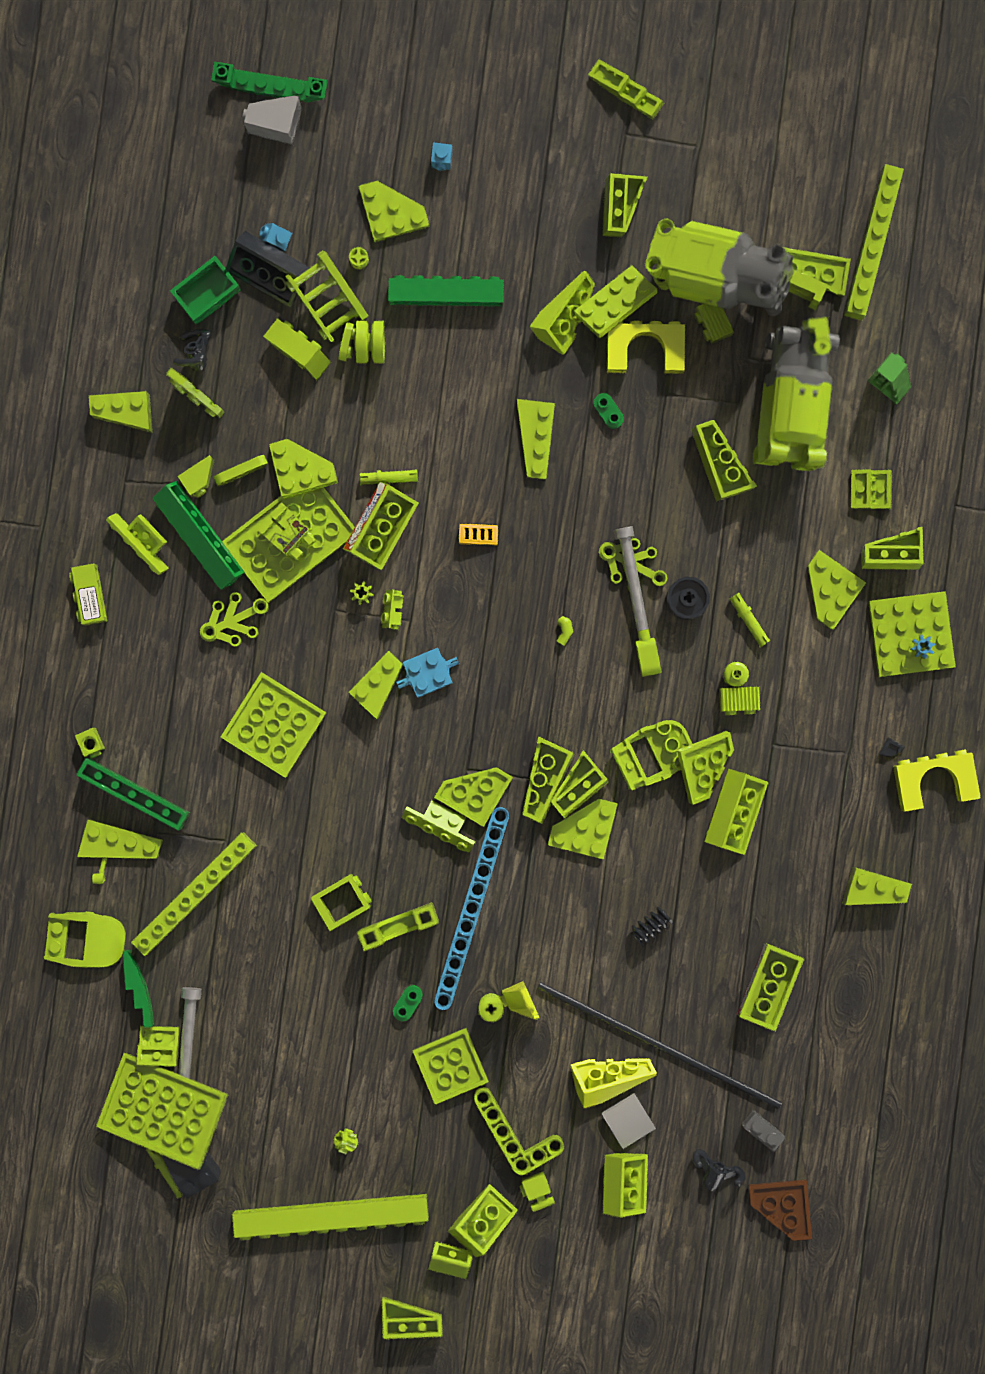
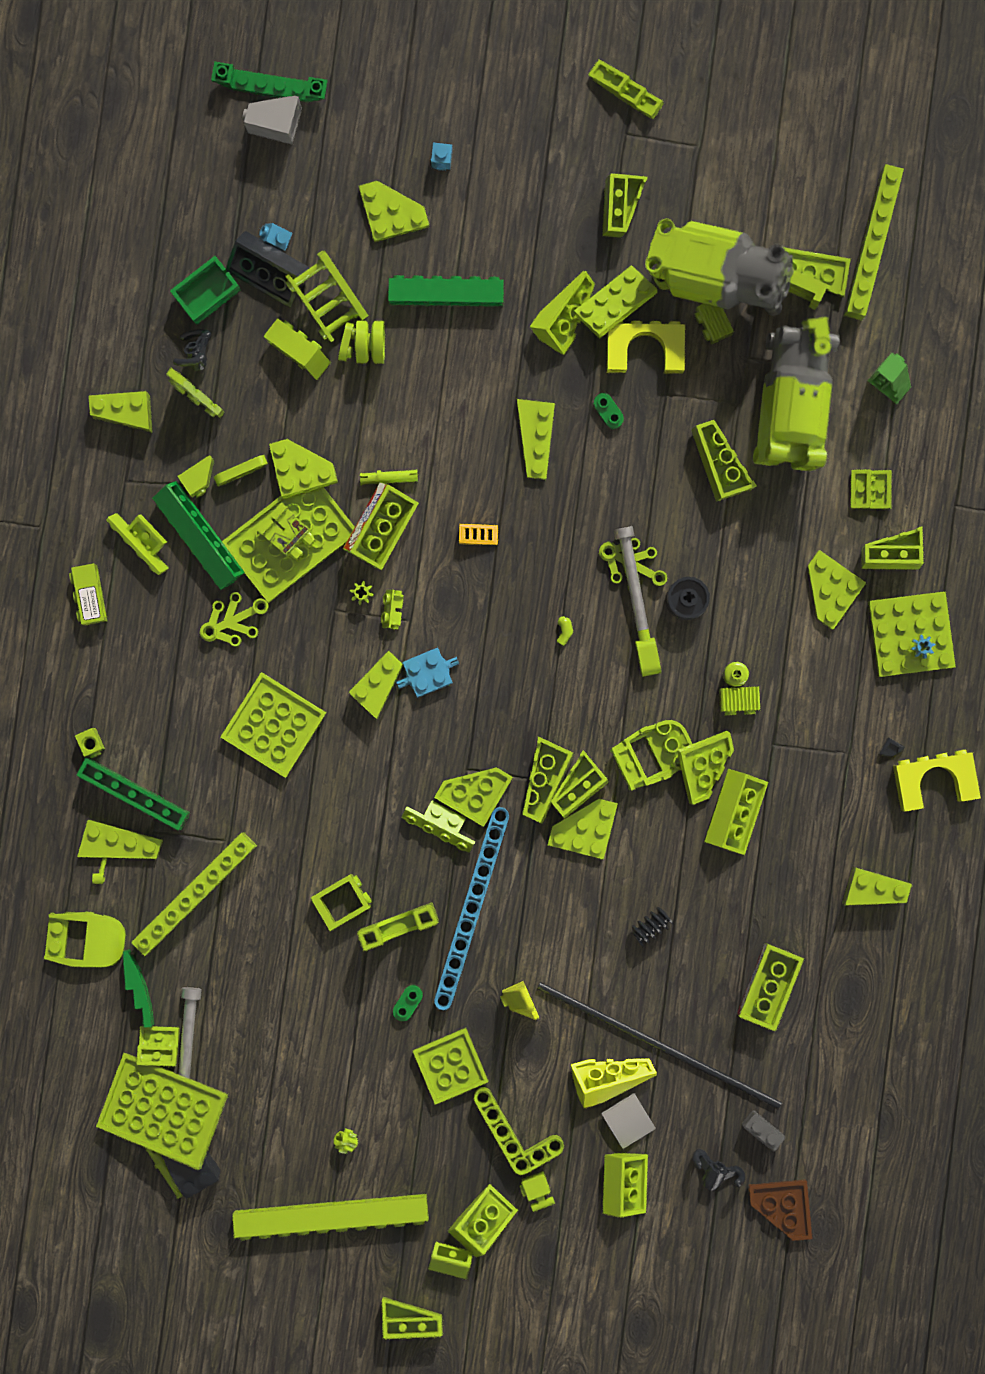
(358, 254): lime wheel -> none
(485, 1012): lime piece -> none
(749, 619): lime pin -> none

